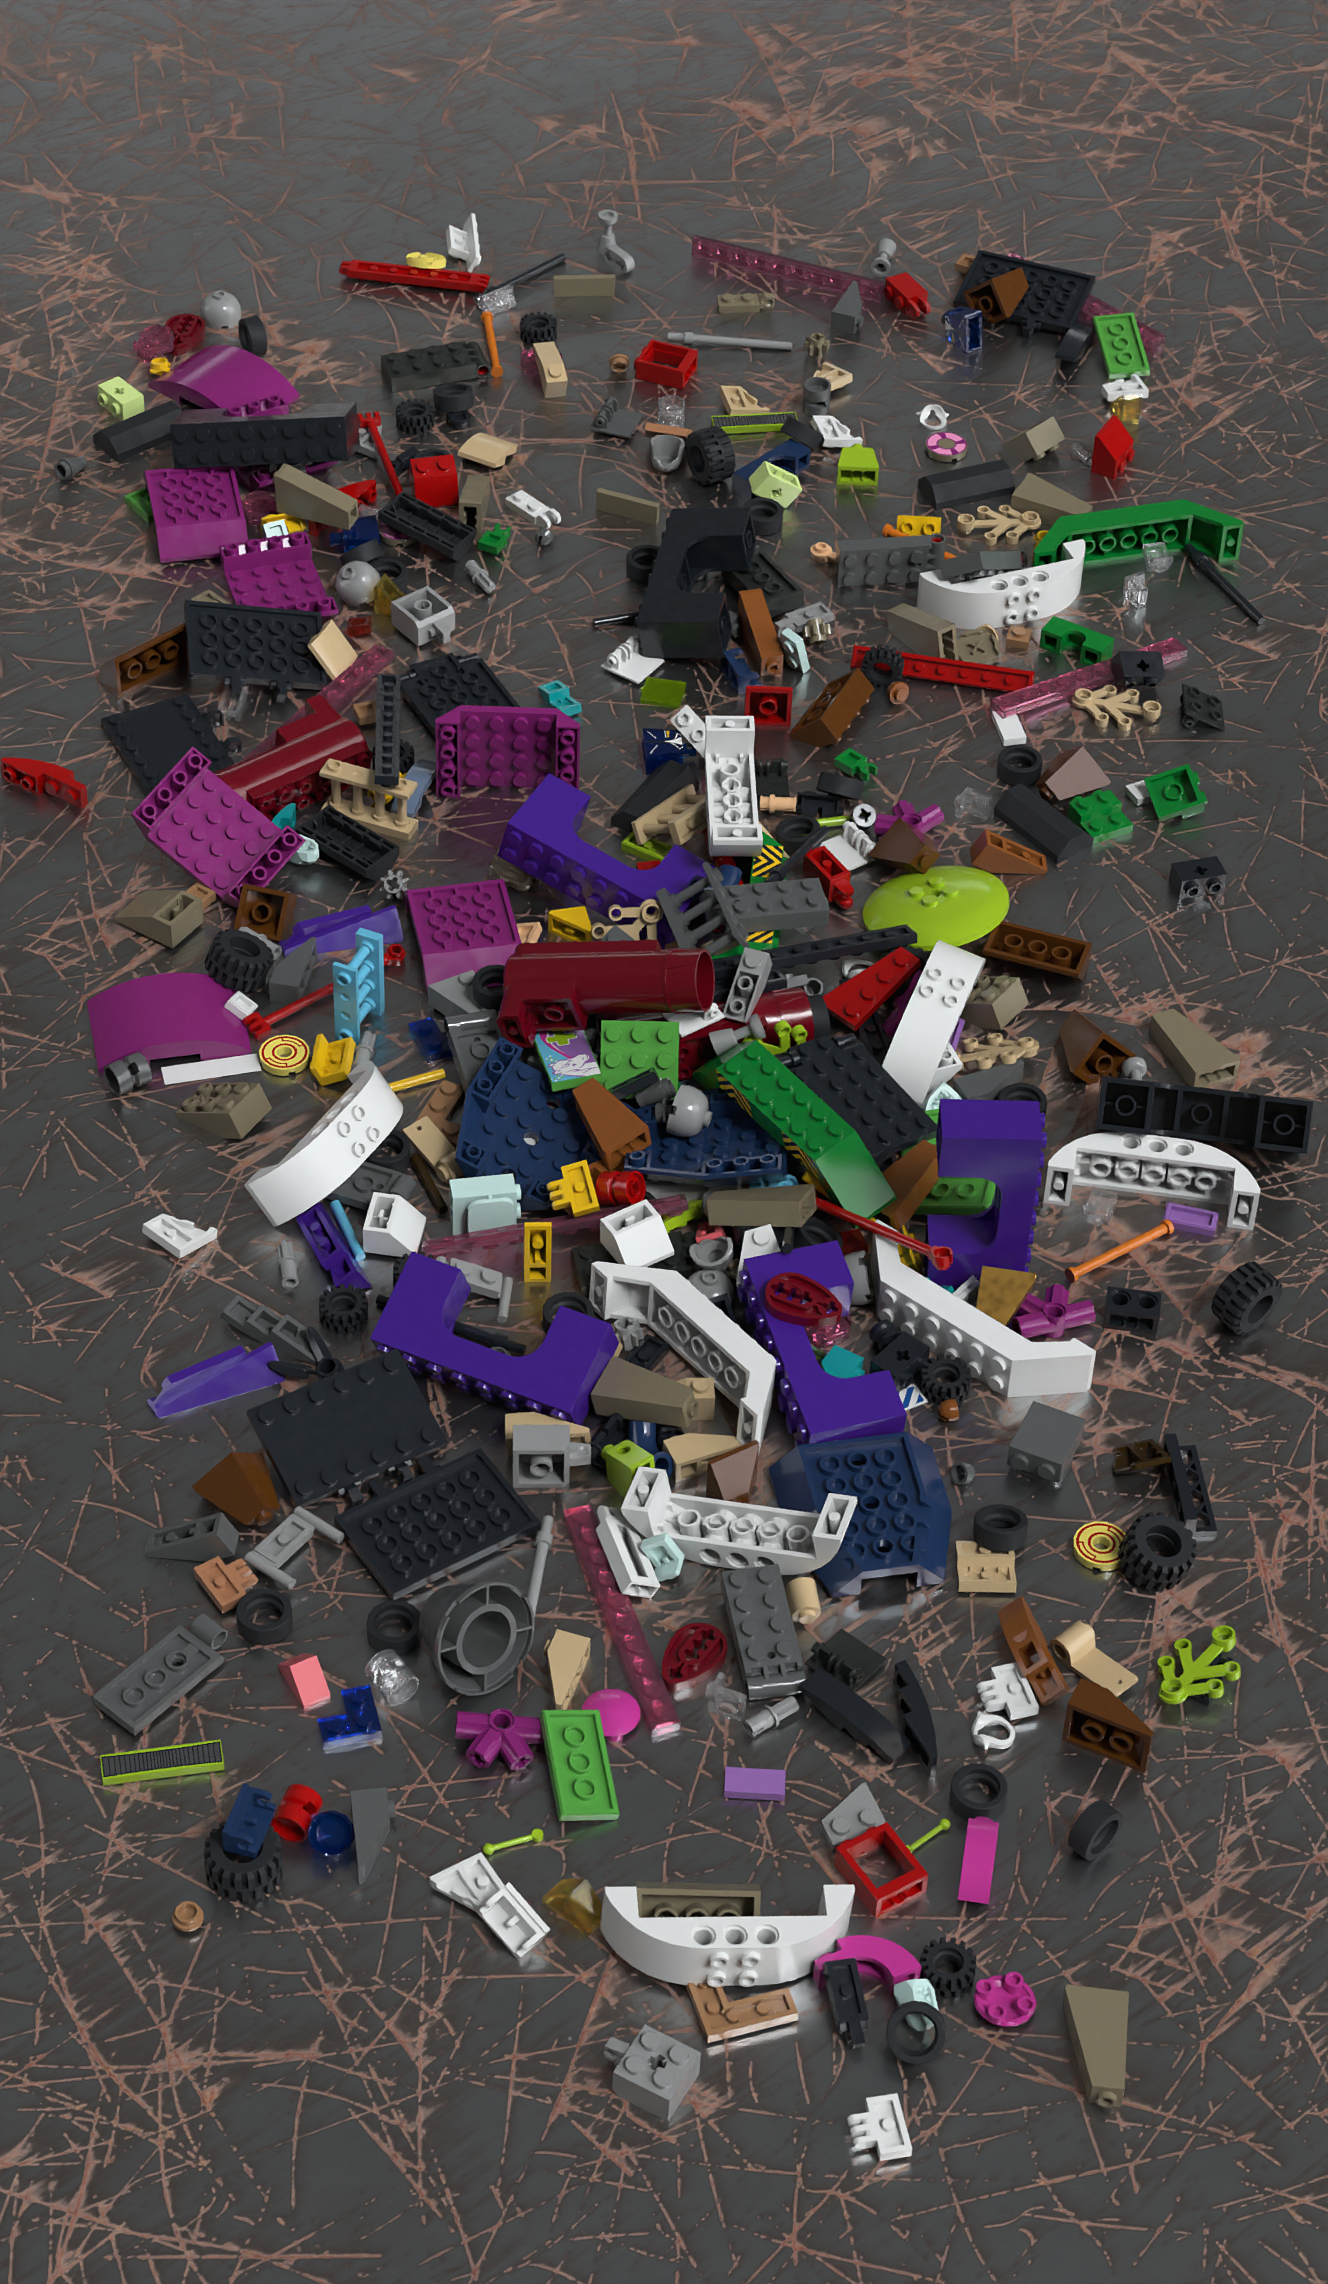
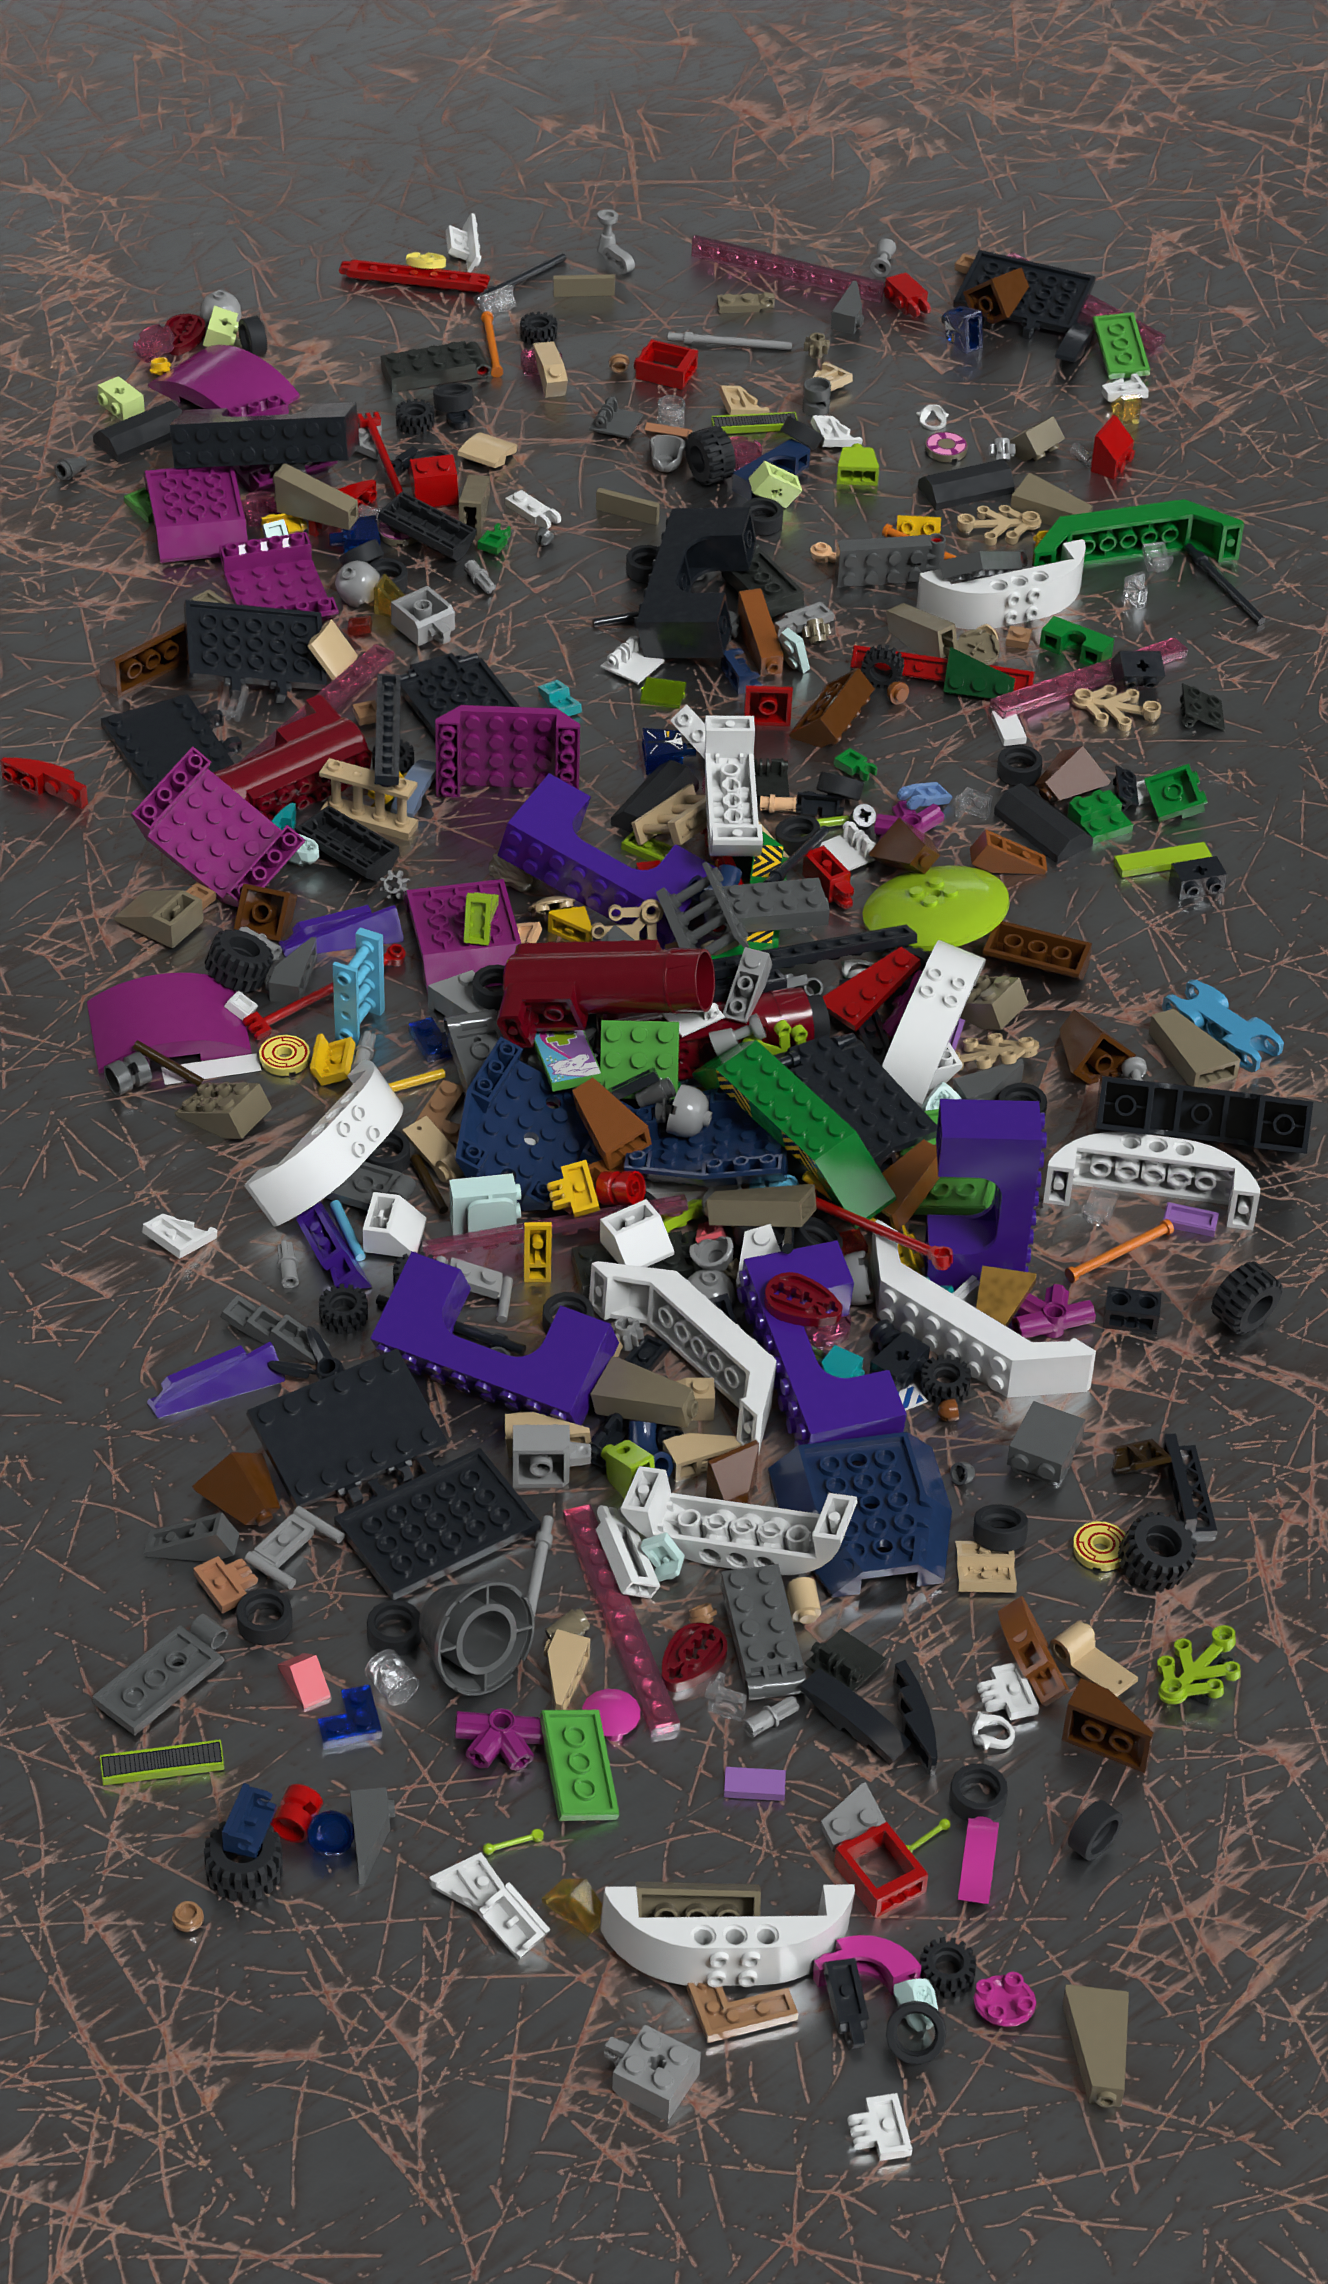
(168, 1063): none -> dark brown bar
(221, 328): none -> yellowish green brick
(478, 917): none -> lime bracket
(550, 903): none -> tan dish
(572, 1622): none -> dark tan cone
(702, 1613): none -> medium nougat plate
(745, 450): none -> clear pink plate
(924, 795): none -> medium blue hinge
(974, 678): none -> dark green wing
(1002, 449): none -> light grey gear
(1125, 787): none -> black hinge
(1158, 859): none -> lime tile
(1211, 1014): none -> dark azure piece

